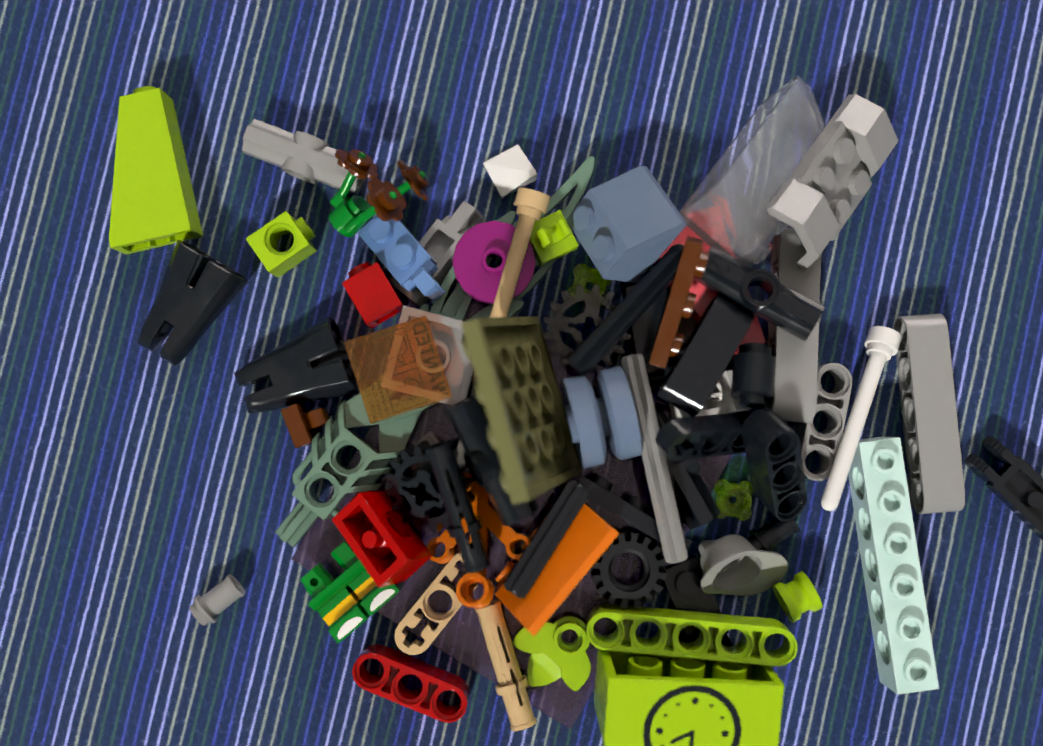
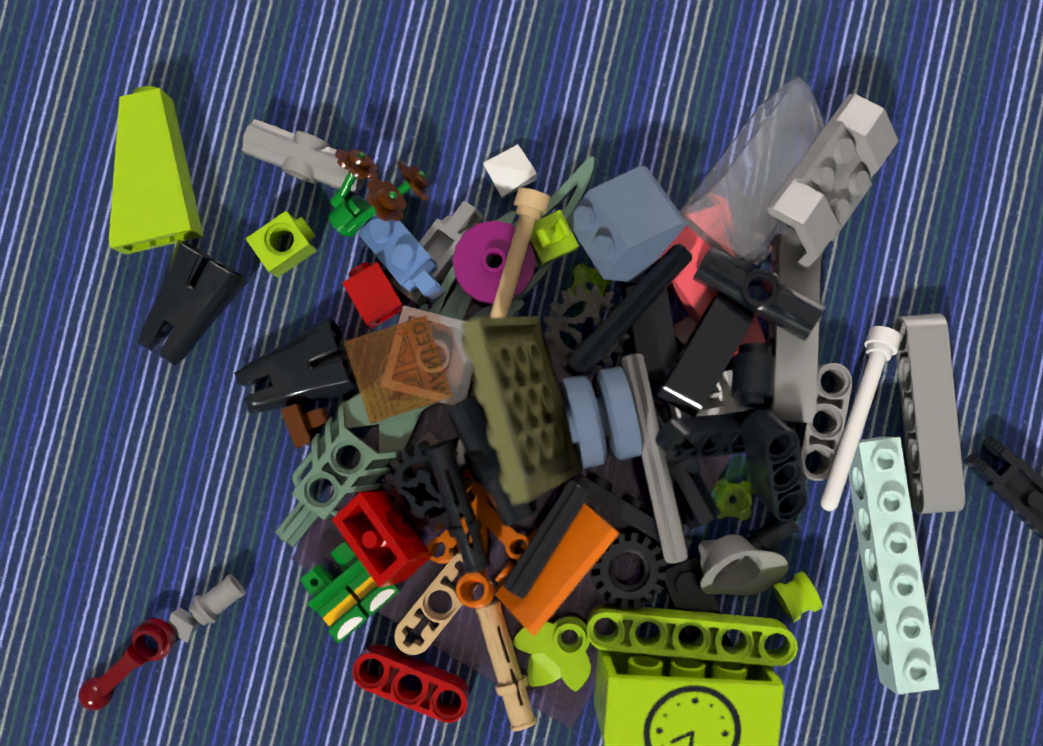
(98, 691): none -> dark red piece
(183, 624): none -> light grey piece
(679, 302): reddish brown plate -> none

